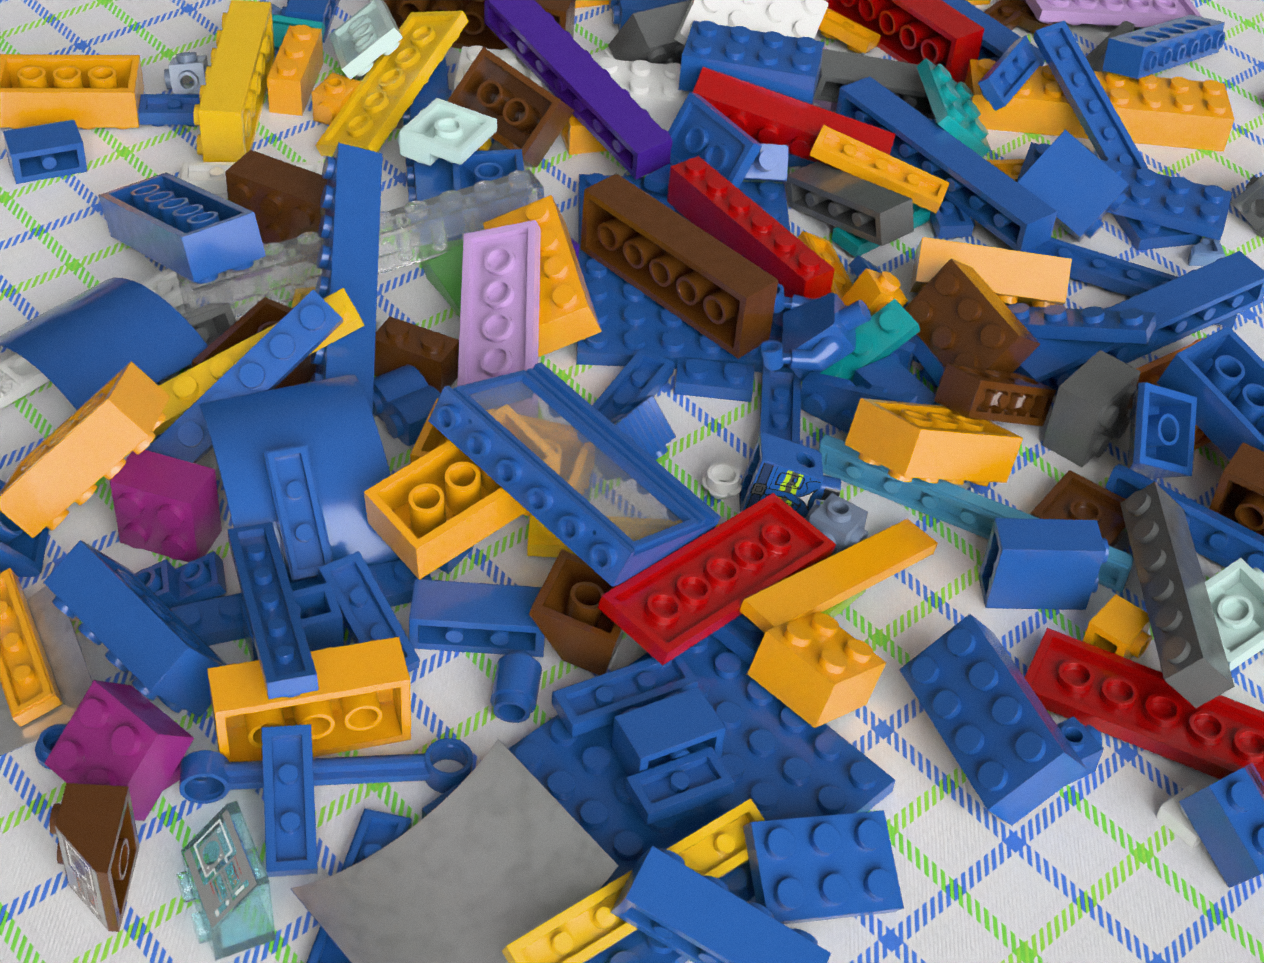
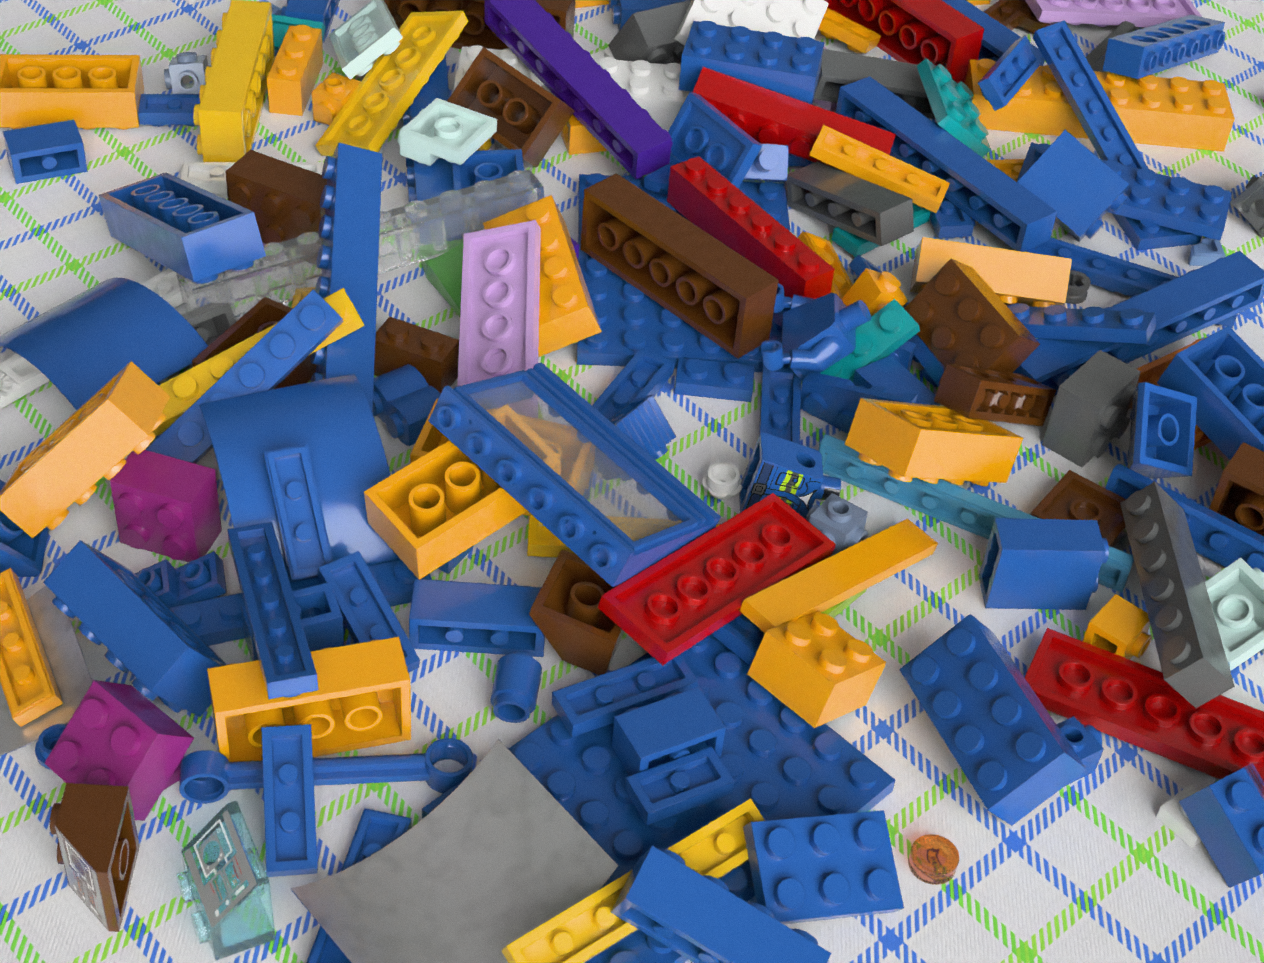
(933, 859): none -> clear orange tile
(1077, 287): none -> dark grey bush

